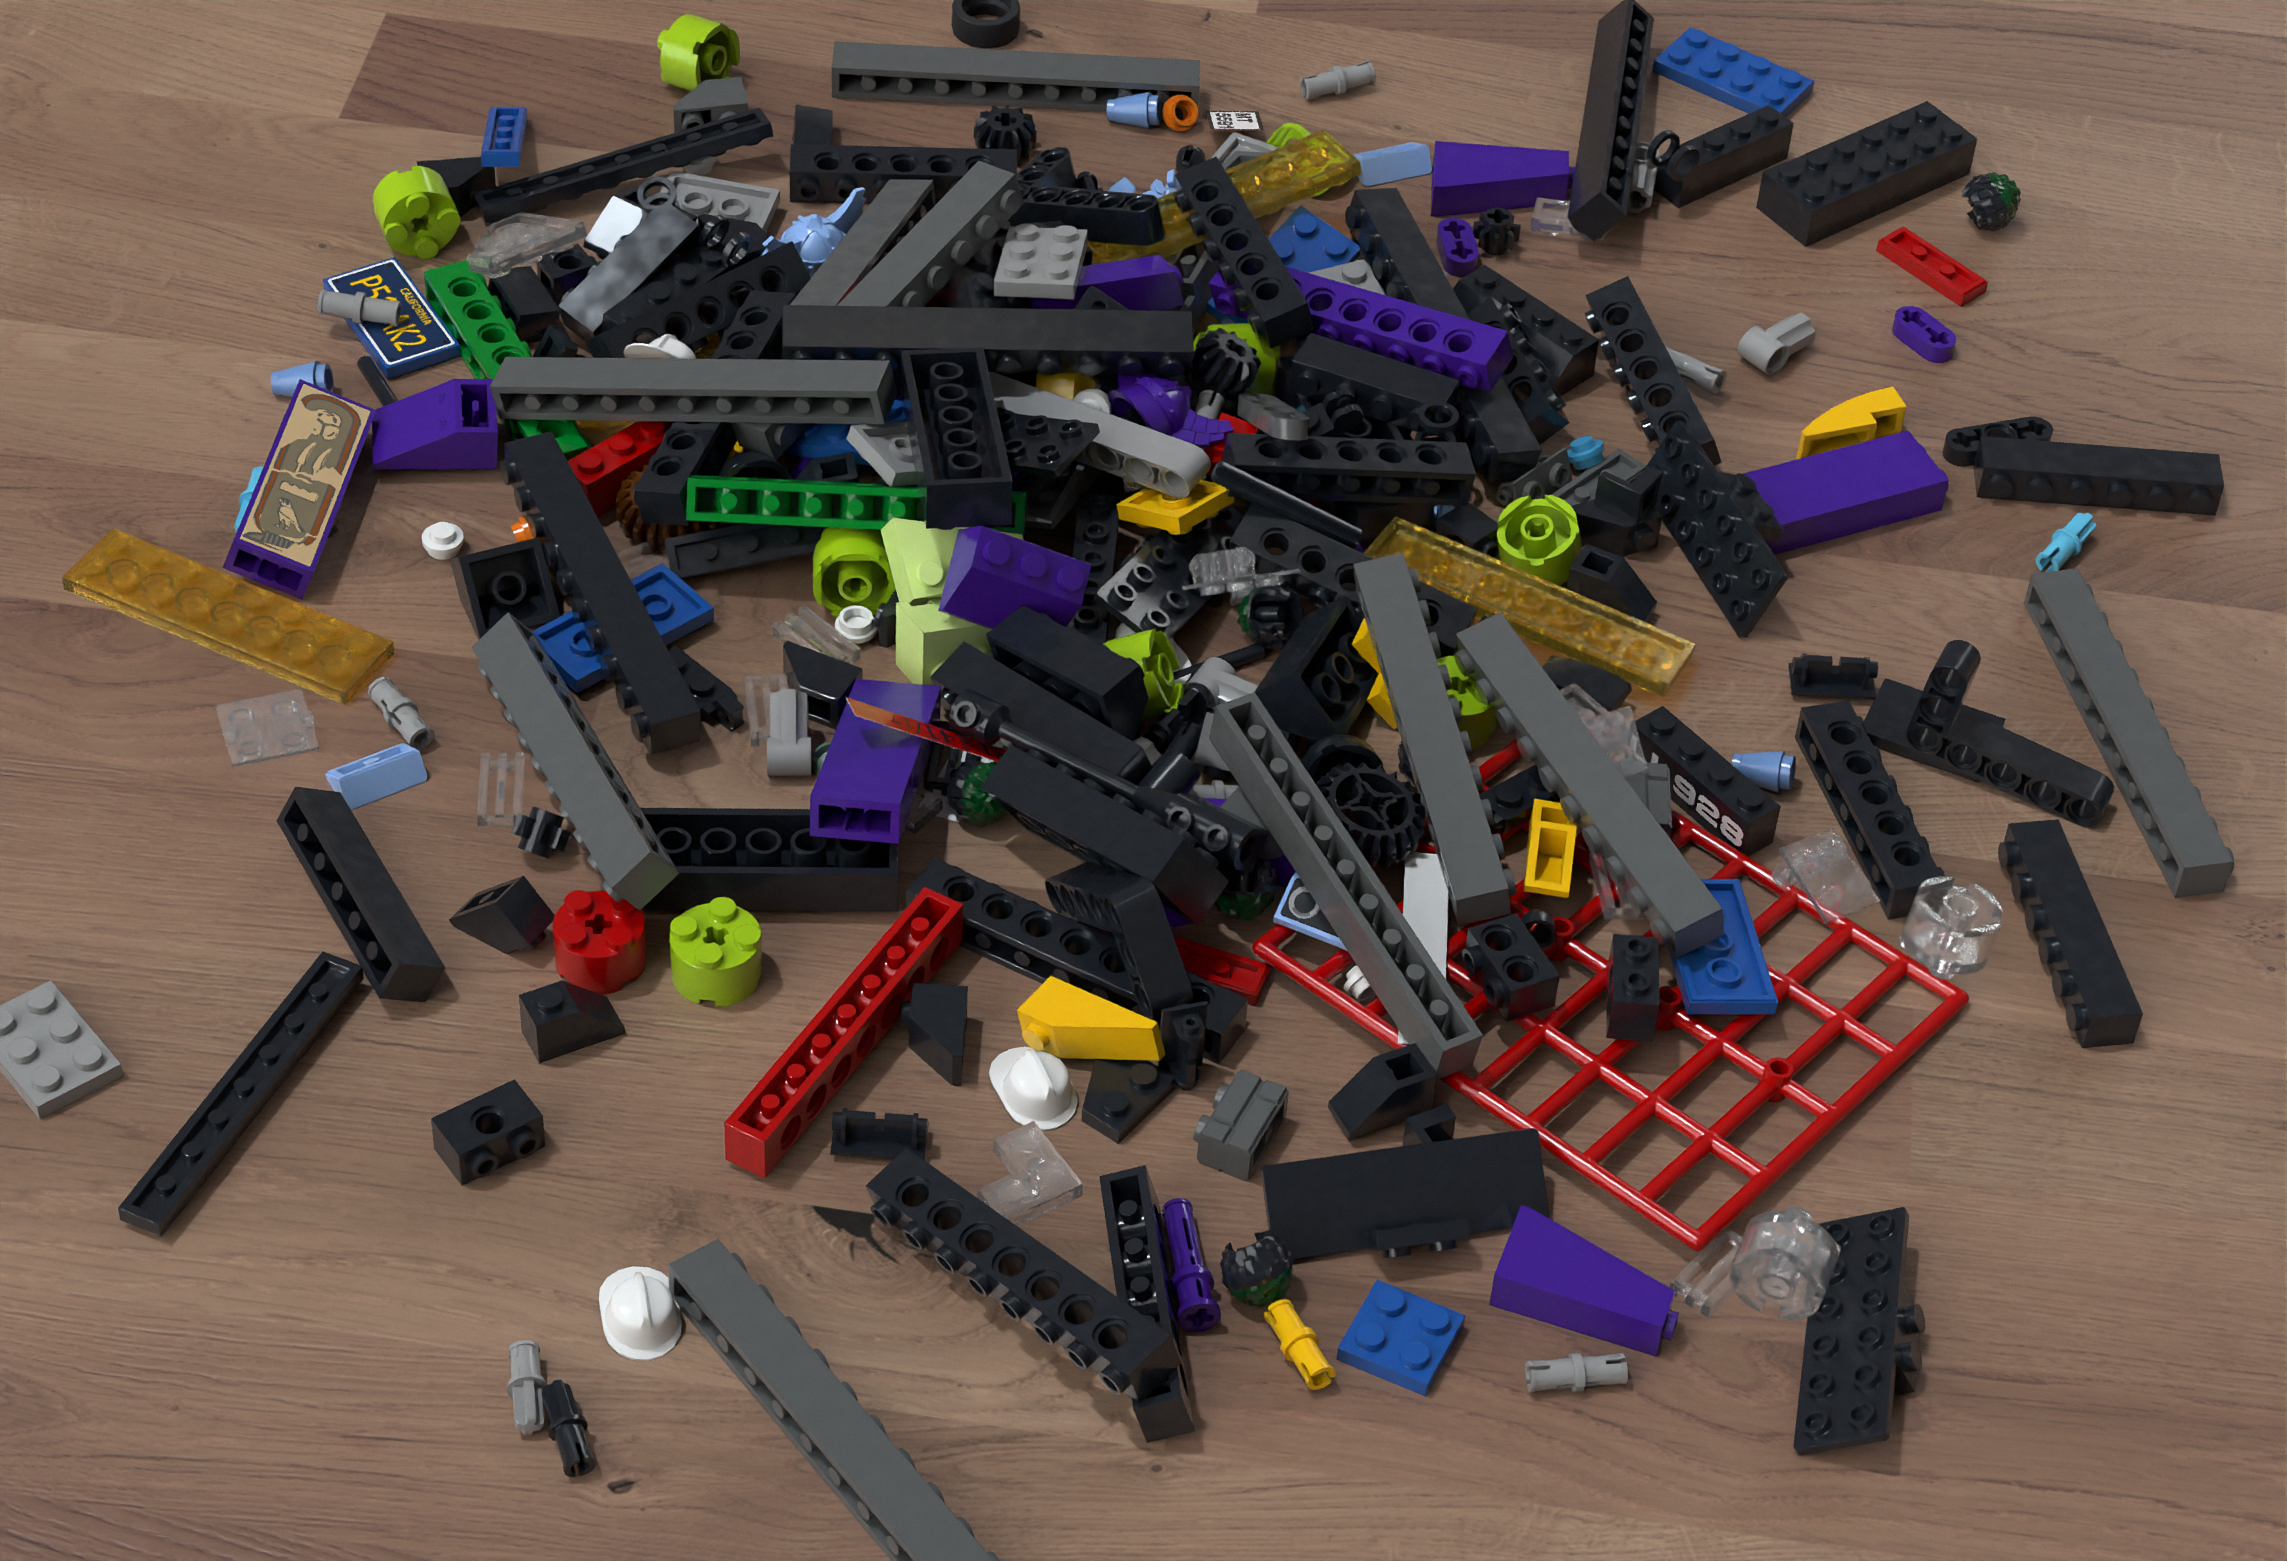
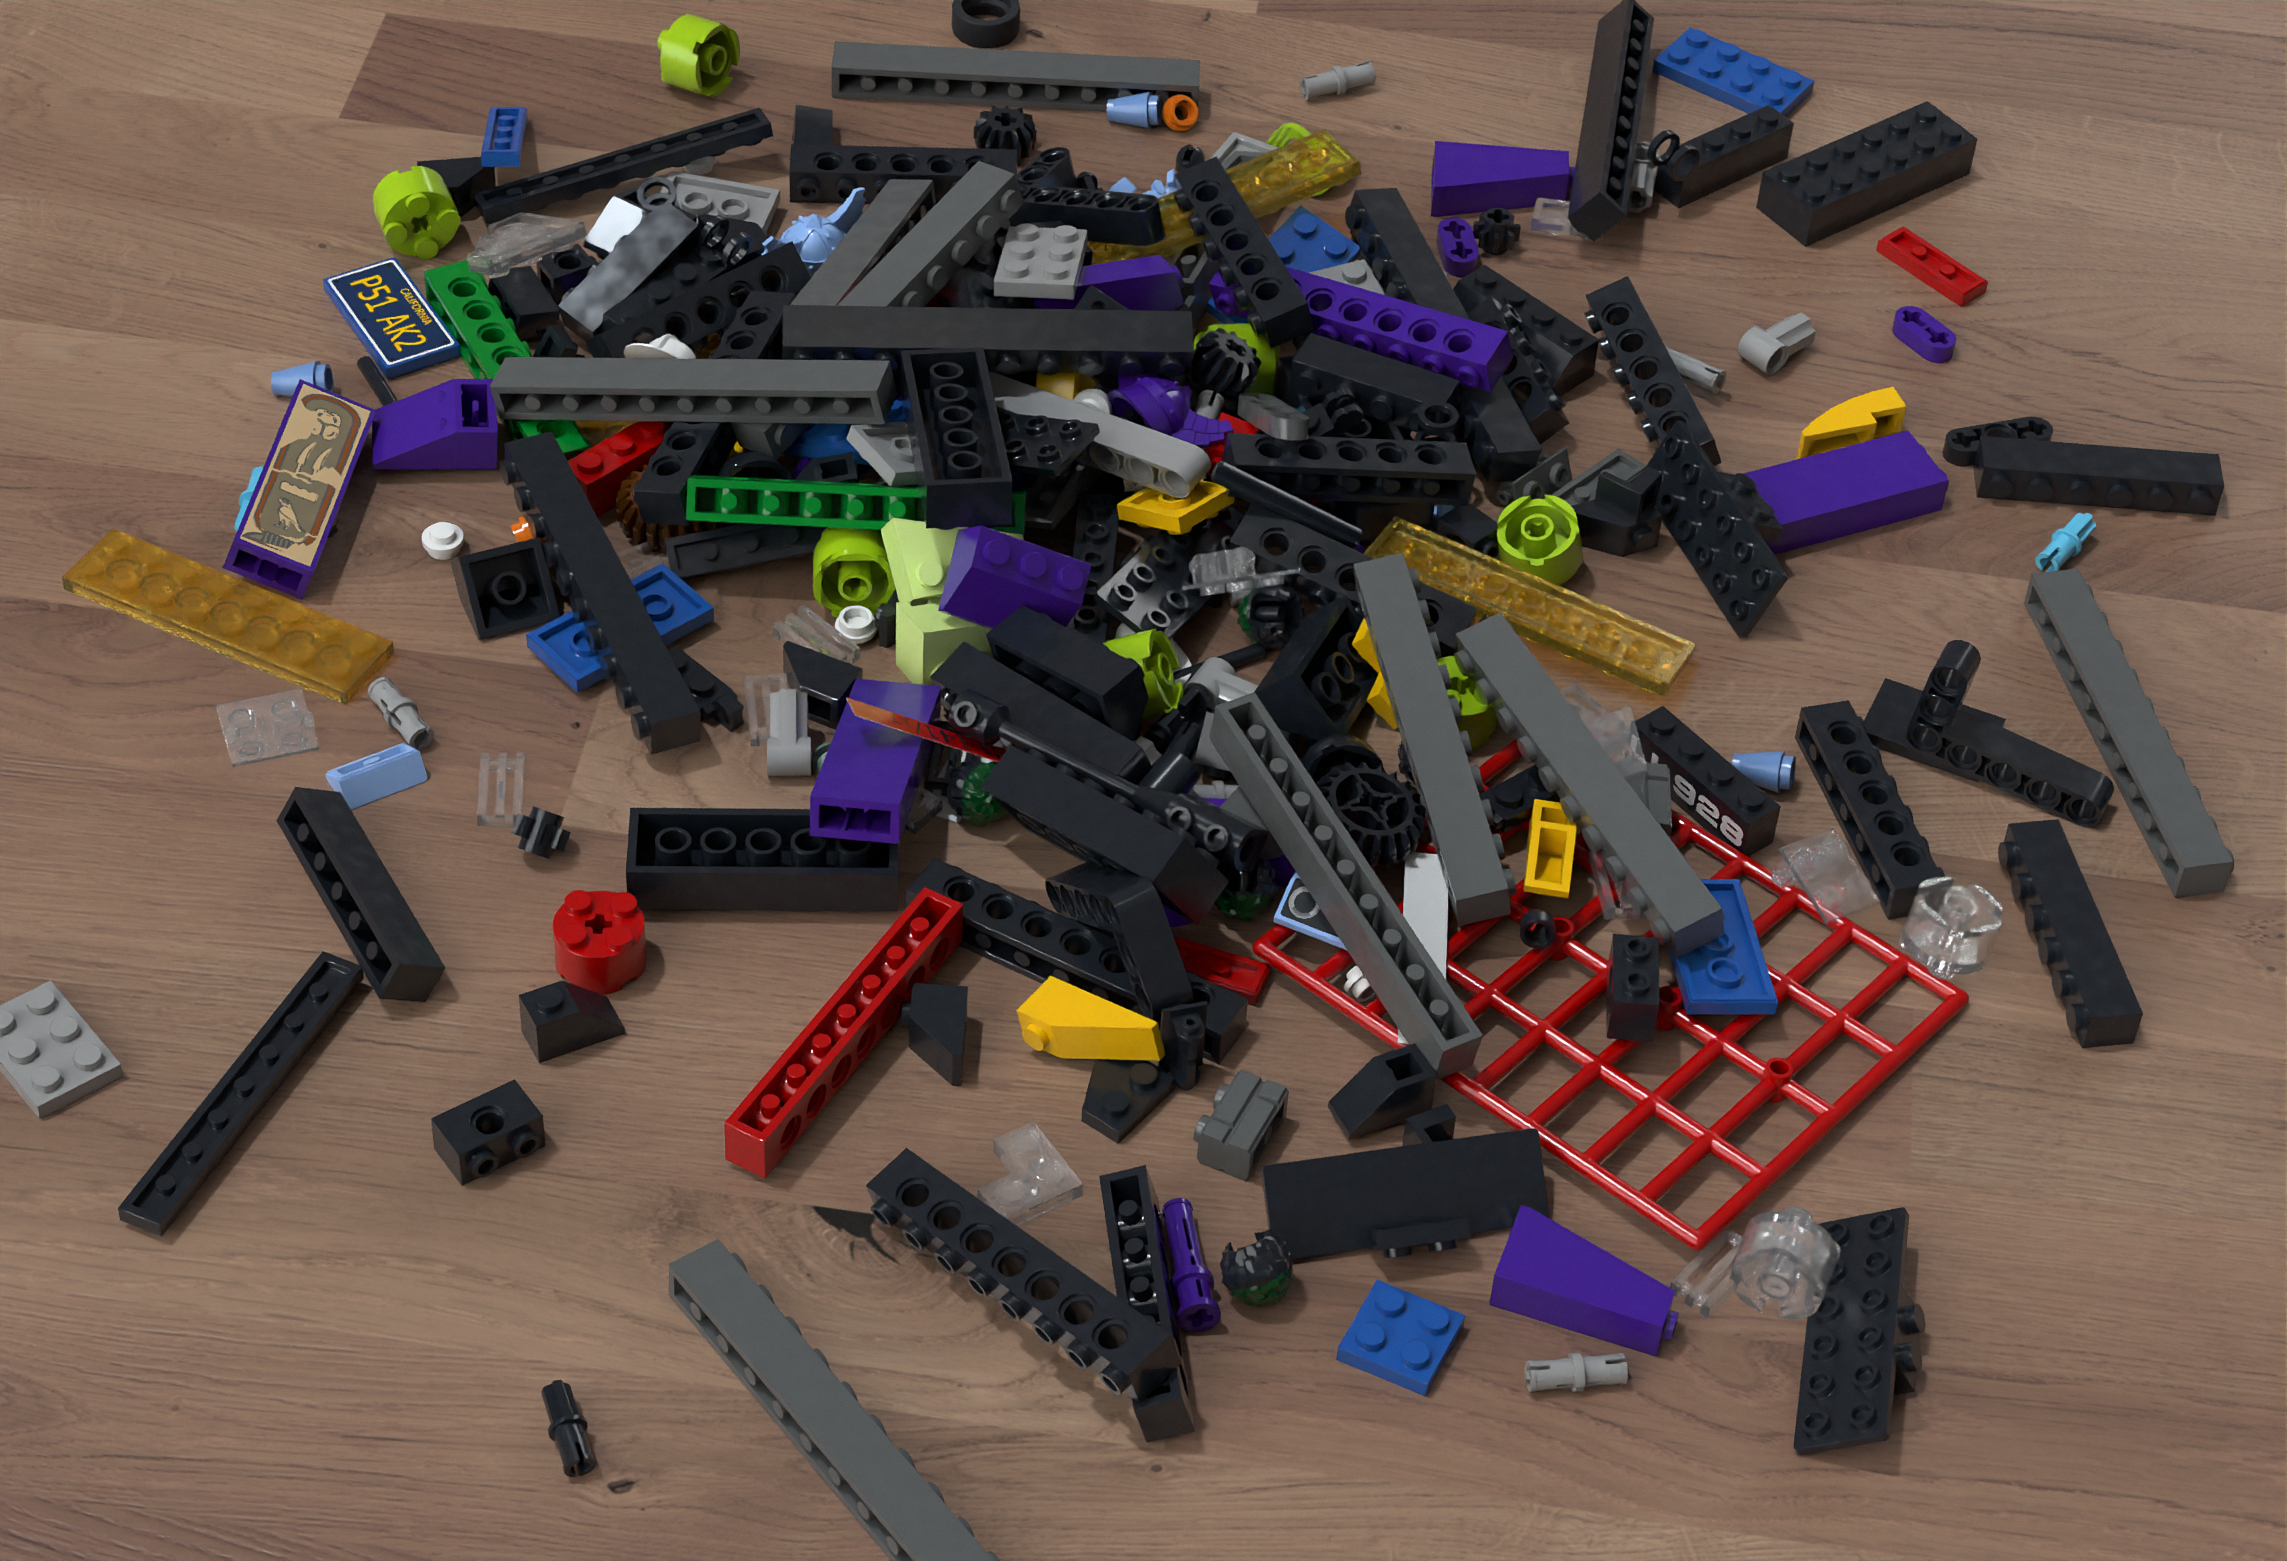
(359, 307): light grey pin -> none
(506, 916): black slope -> none
(526, 1386): light grey axle -> none
(575, 764): dark grey brick -> none
(639, 1313): white piece -> none
(710, 102): dark grey slope -> none
(716, 953): lime brick -> none
(866, 1136): black hinge -> none
(1034, 1087): white piece -> none
(1234, 120): sticker -> none
(1299, 1344): yellow pin -> none
(1394, 163): light blue slope -> none
(1510, 967): black brick -> none
(1585, 452): dark azure plate -> none
(1598, 683): black slope -> none
(1611, 582): black slope -> none
(1818, 677): black hinge -> none
(1993, 200): black piece -> none

